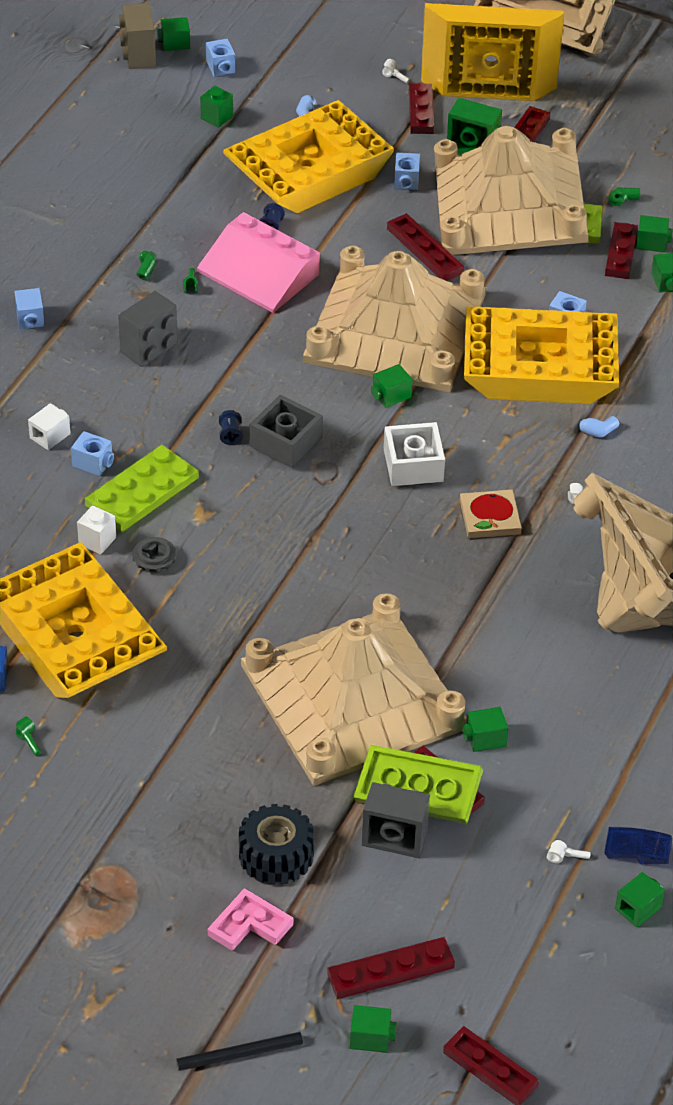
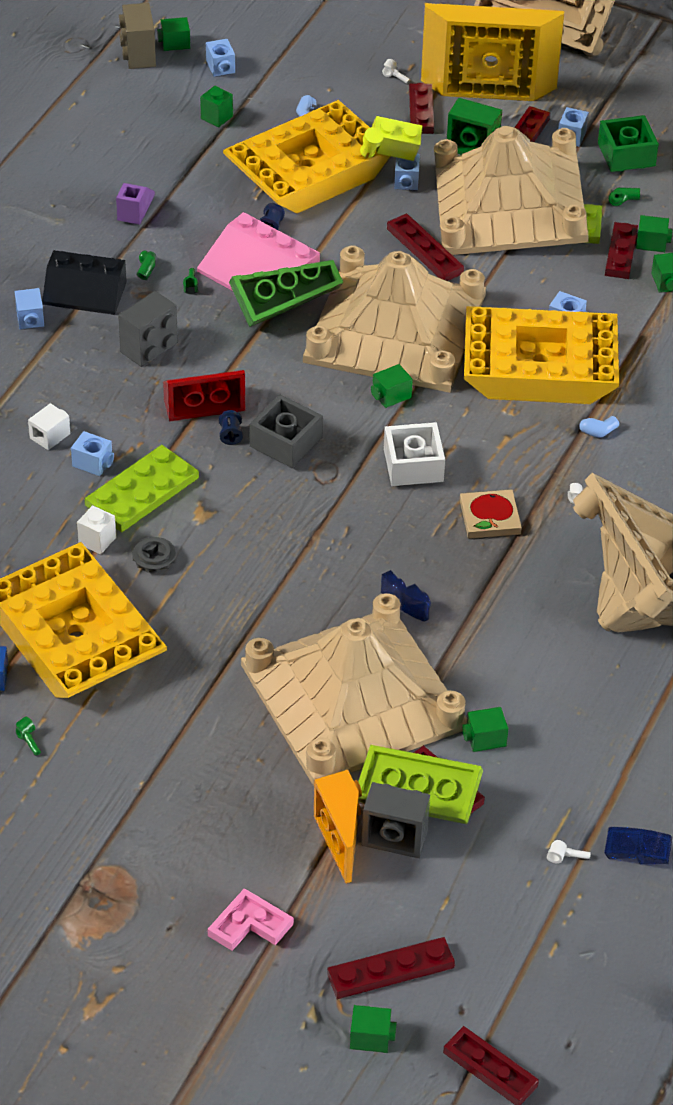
(84, 282): none -> black slope
(133, 203): none -> medium lavender slope
(204, 395): none -> red slope
(239, 1051): black bar -> none
(276, 844): black wheel -> none
(277, 291): none -> bright green wedge
(337, 817): none -> light orange slope
(392, 139): none -> neon yellow hinge
(412, 599): none -> clear blue slope
(576, 121): none -> light blue brick
(628, 143): none -> green brick
(640, 899): green brick -> none

